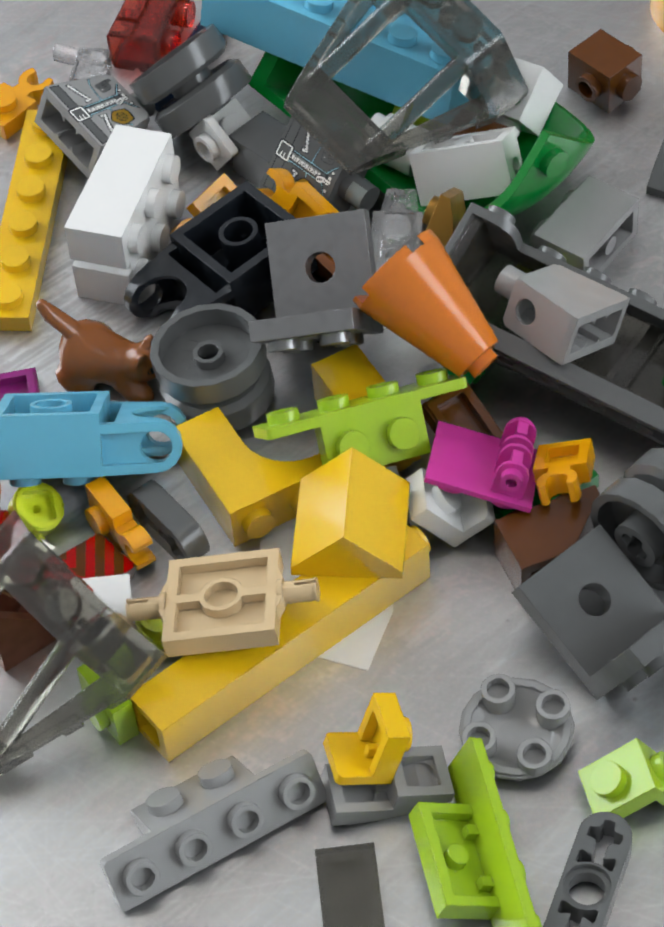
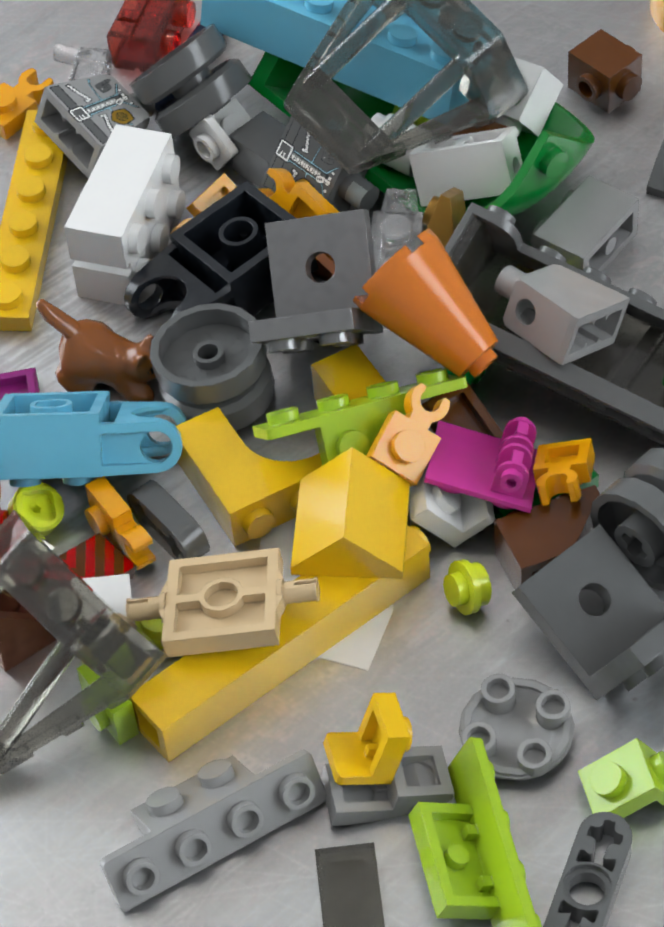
(404, 440): none -> light orange plate
(467, 586): none -> neon yellow plate

